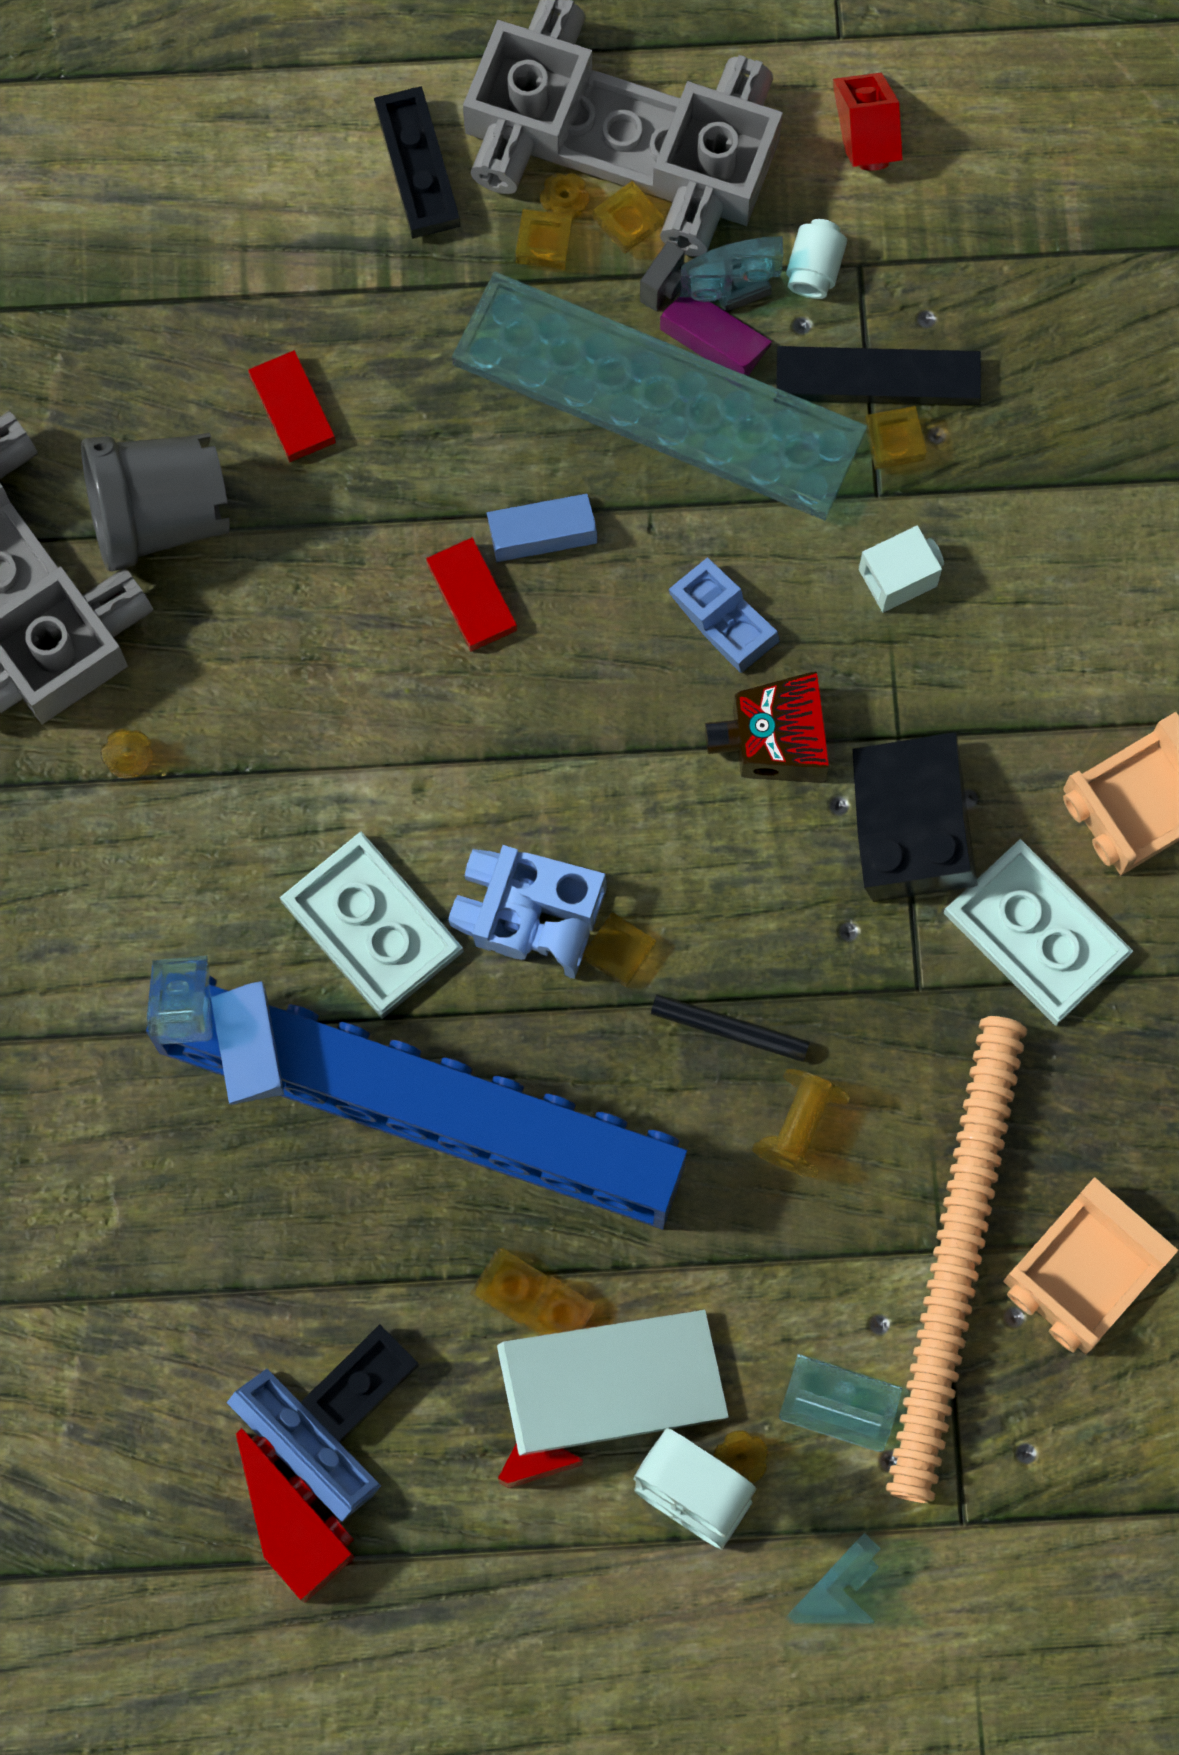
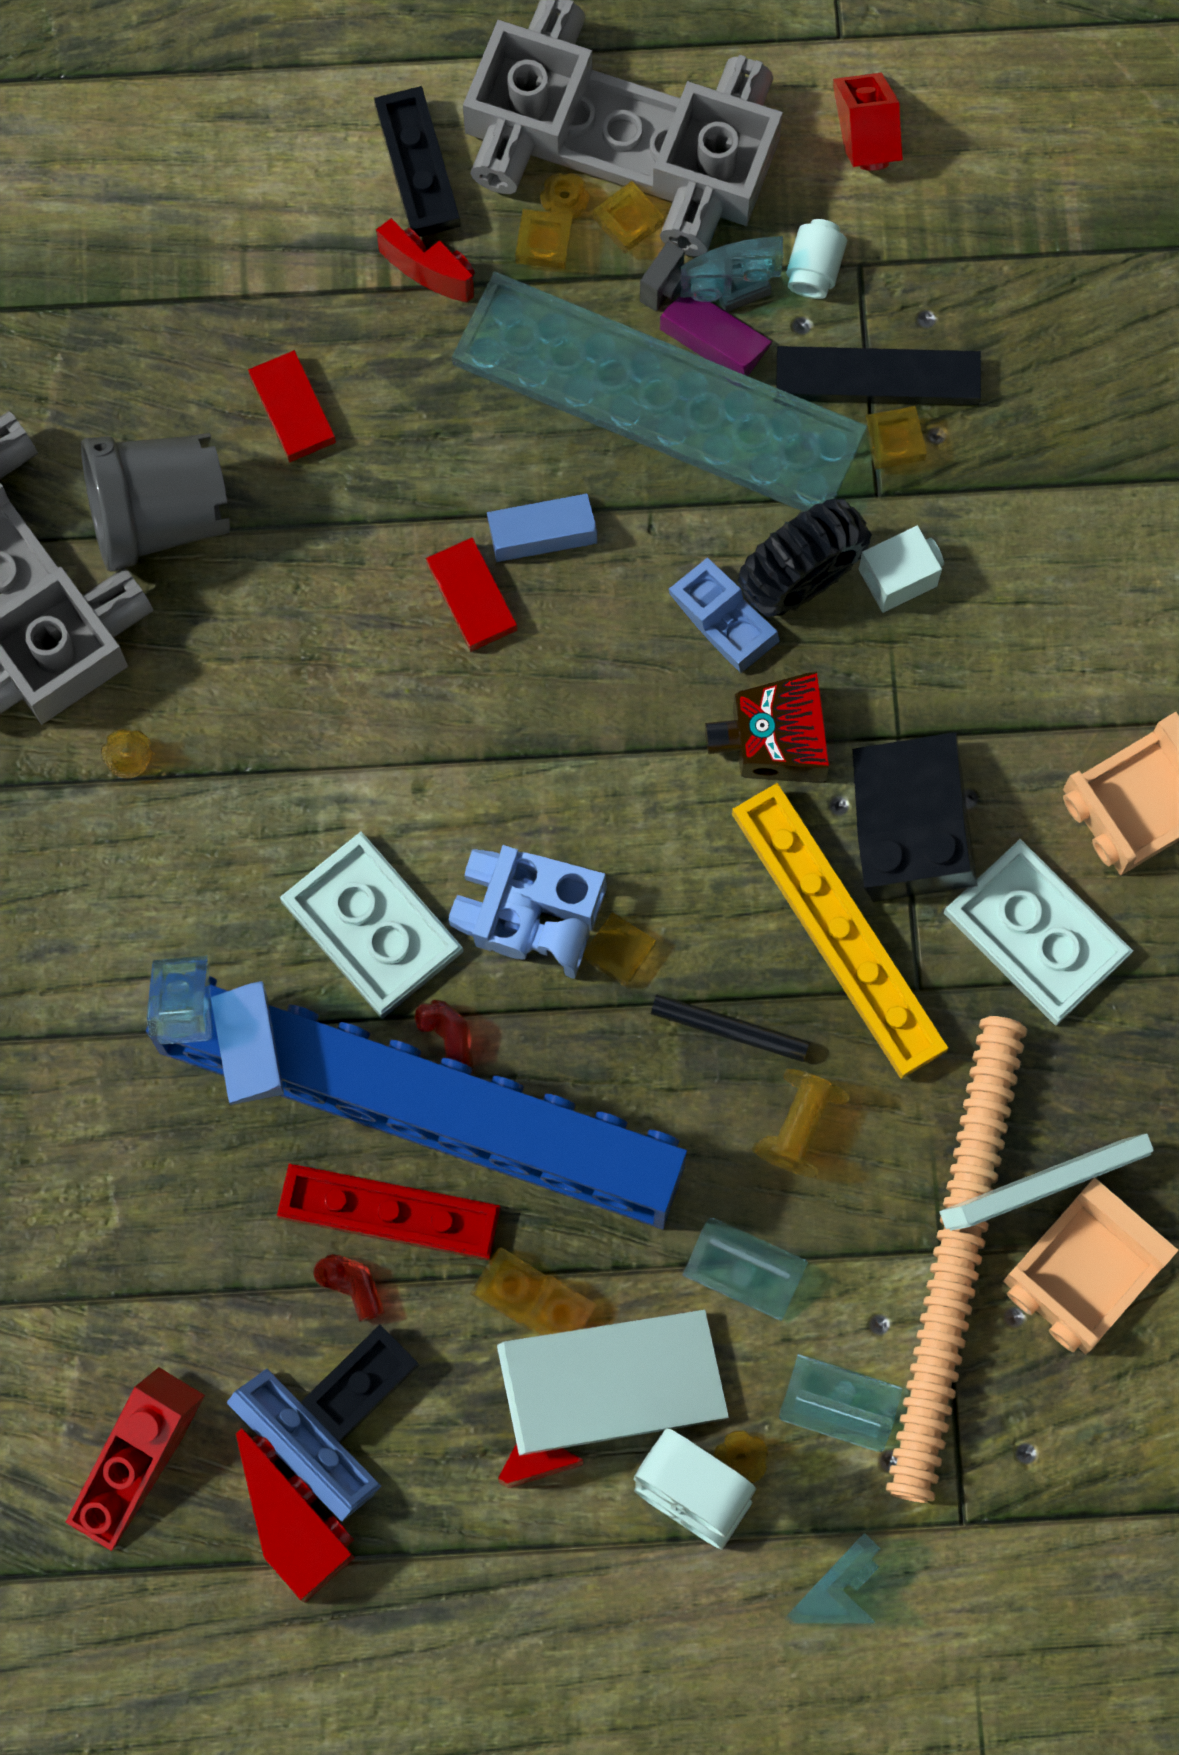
(134, 1456): none -> red slope
(353, 1280): none -> clear red arm
(389, 1212): none -> red tile
(432, 268): none -> red slope
(449, 1026): none -> clear red arm
(745, 1268): none -> clear light blue slope
(804, 557): none -> black gear
(839, 931): none -> yellow plate
(1046, 1182): none -> light aqua tile

